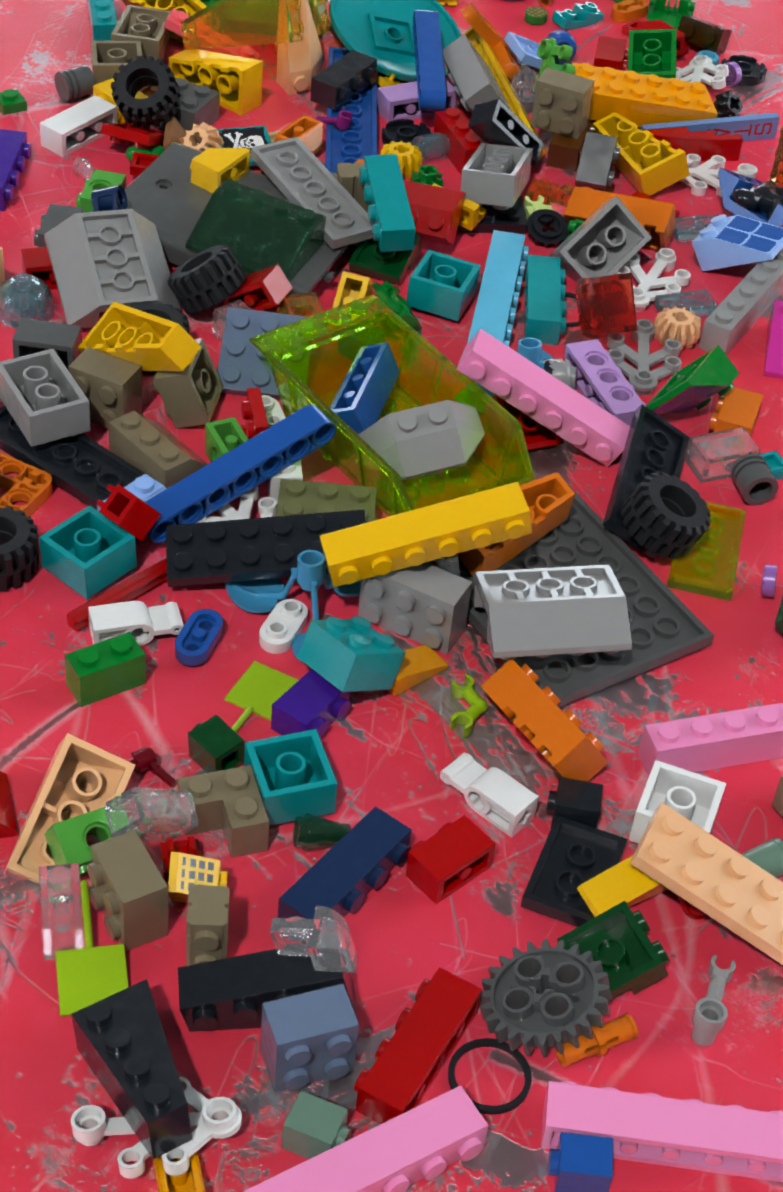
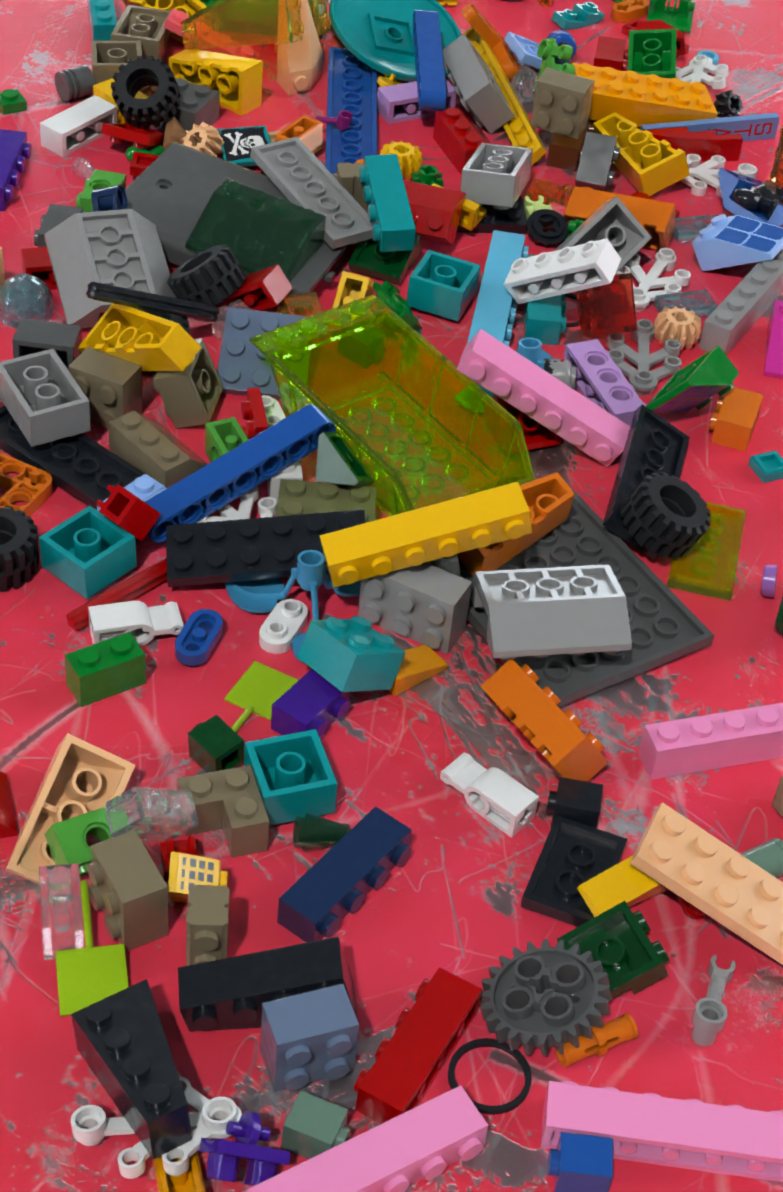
(146, 759): dark red hand -> none
(151, 302): none -> black axle
(217, 165): yellow slope -> none
(225, 1154): none -> dark purple hips
(322, 938): clear brick -> none
(339, 463): none -> slope
(343, 79): black brick -> none
(366, 387): blue brick -> none
(403, 131): black tile -> none
(426, 438): light grey wedge -> none
(432, 145): clear light blue brick -> none
(450, 859): red brick -> none
(477, 705): lime arm -> none
(500, 126): black brick -> none
(535, 15): green tile -> none
(562, 271): none -> white brick
(683, 791): white brick -> none
(704, 34): dark brown brick -> none
(713, 454): clear brick -> none
(735, 74): medium lavender tile -> none
(752, 72): black tile -> none
(754, 479): dark grey piece -> none

